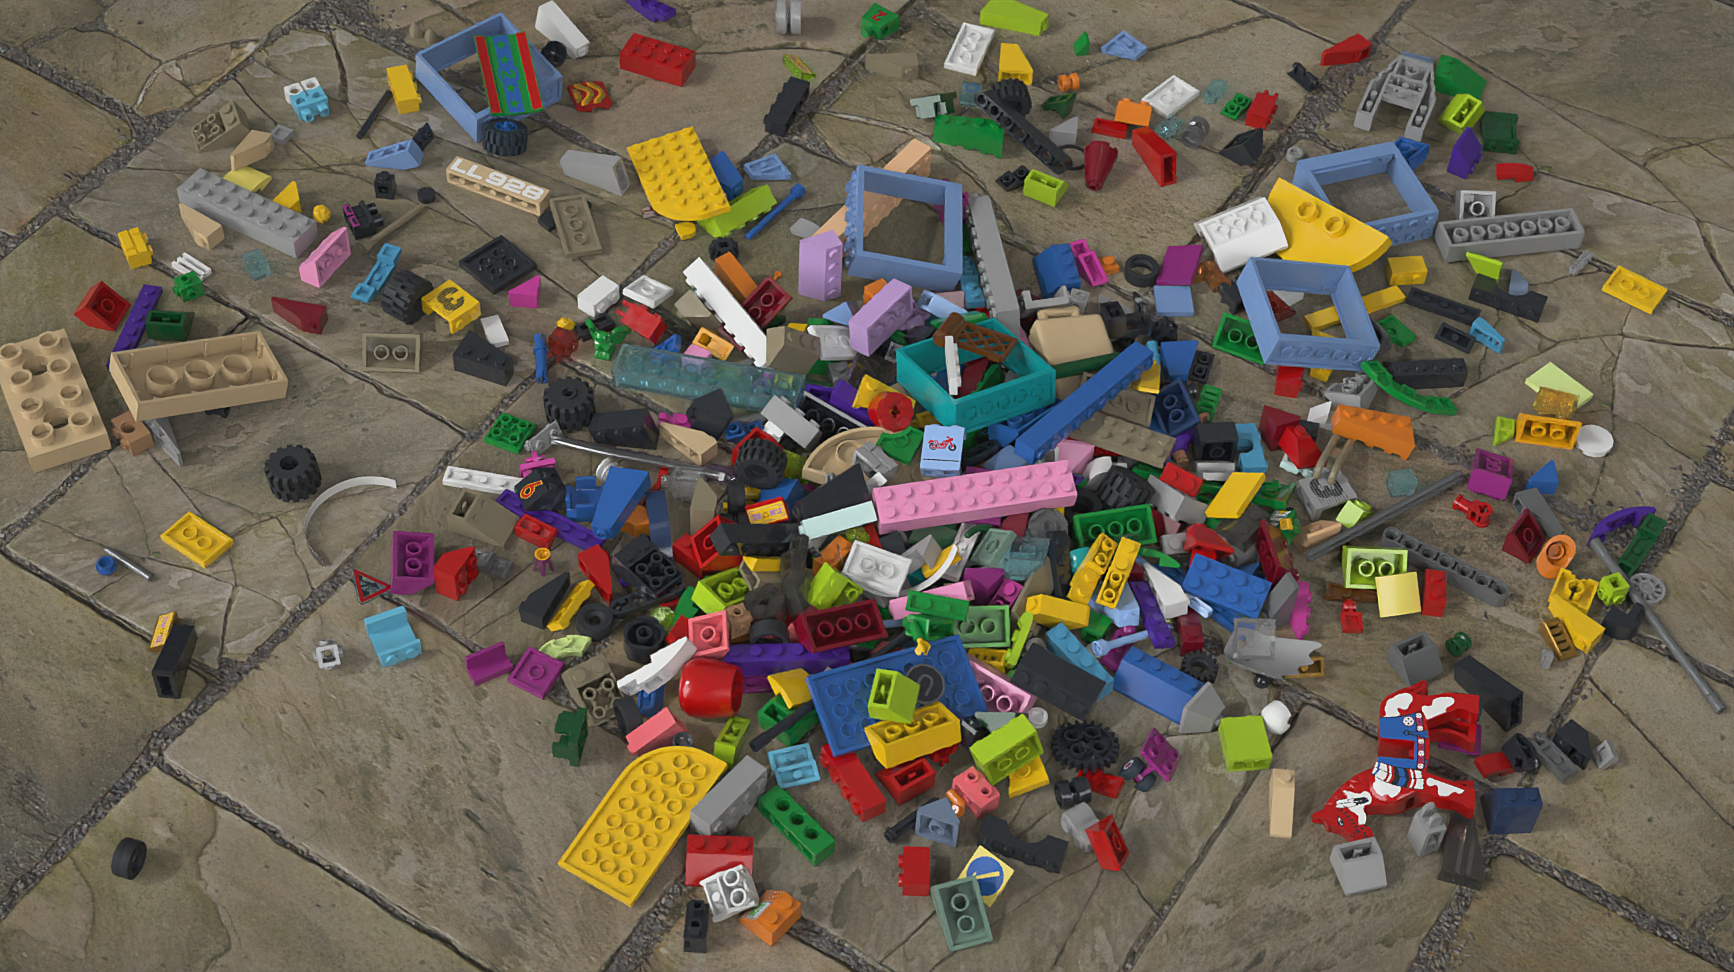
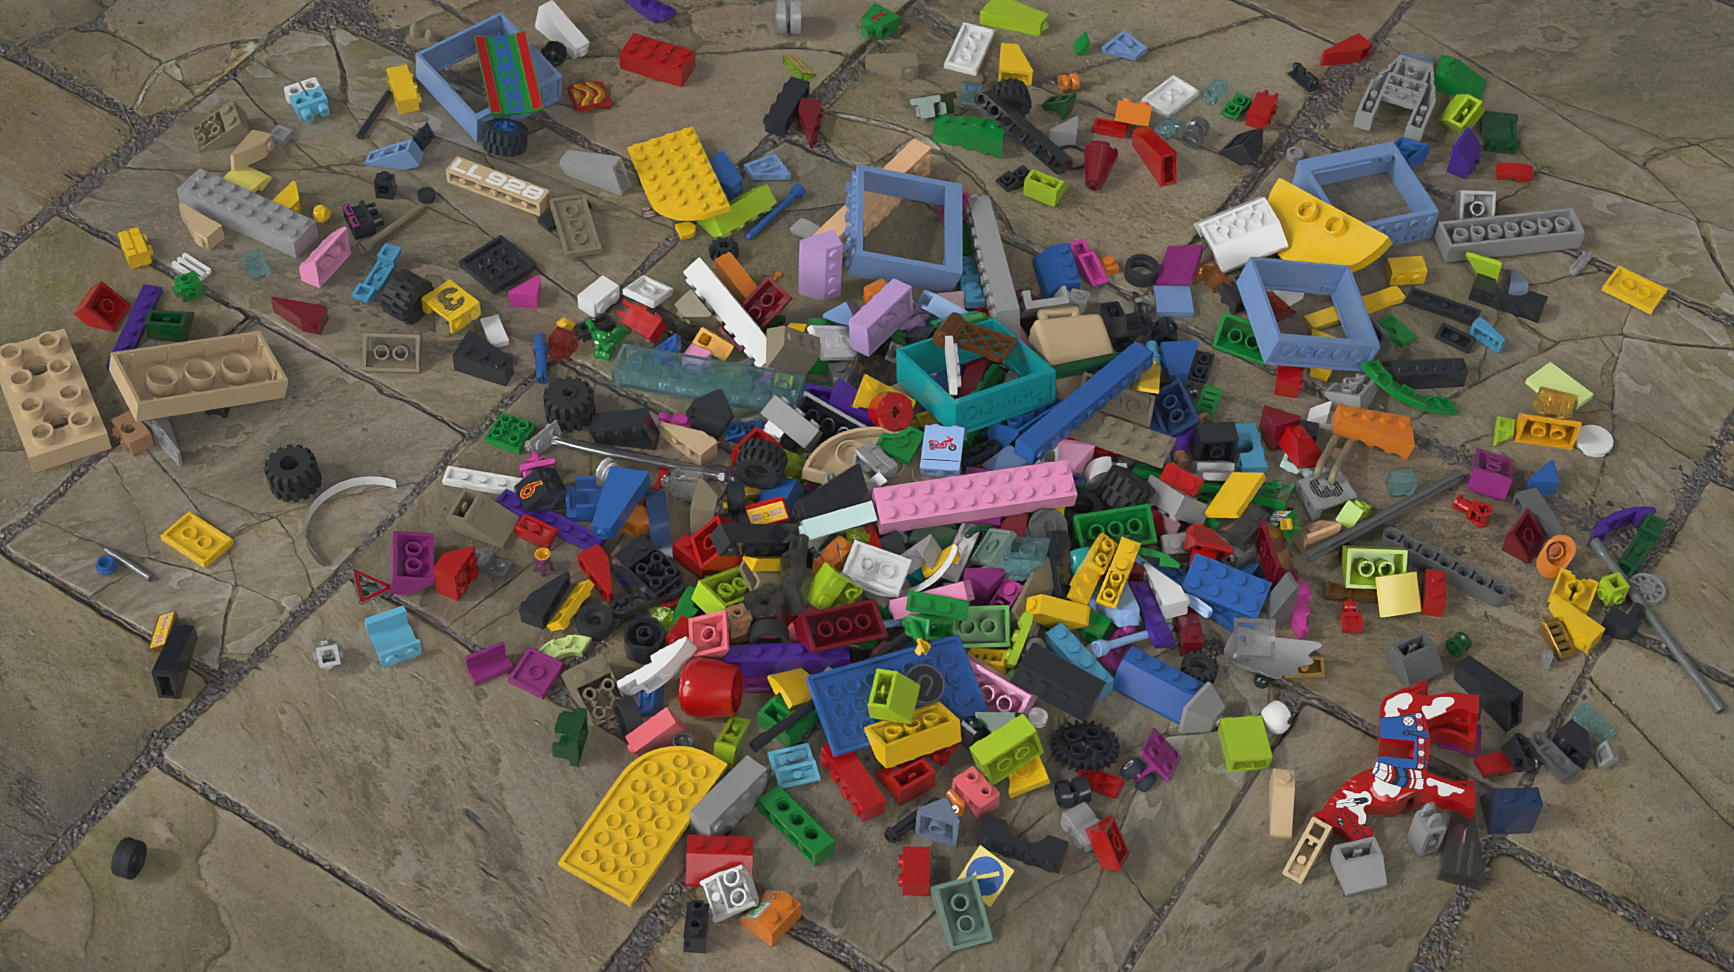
(809, 119): none -> dark red slope
(1307, 850): none -> tan slope
(1591, 715): none -> clear light blue slope

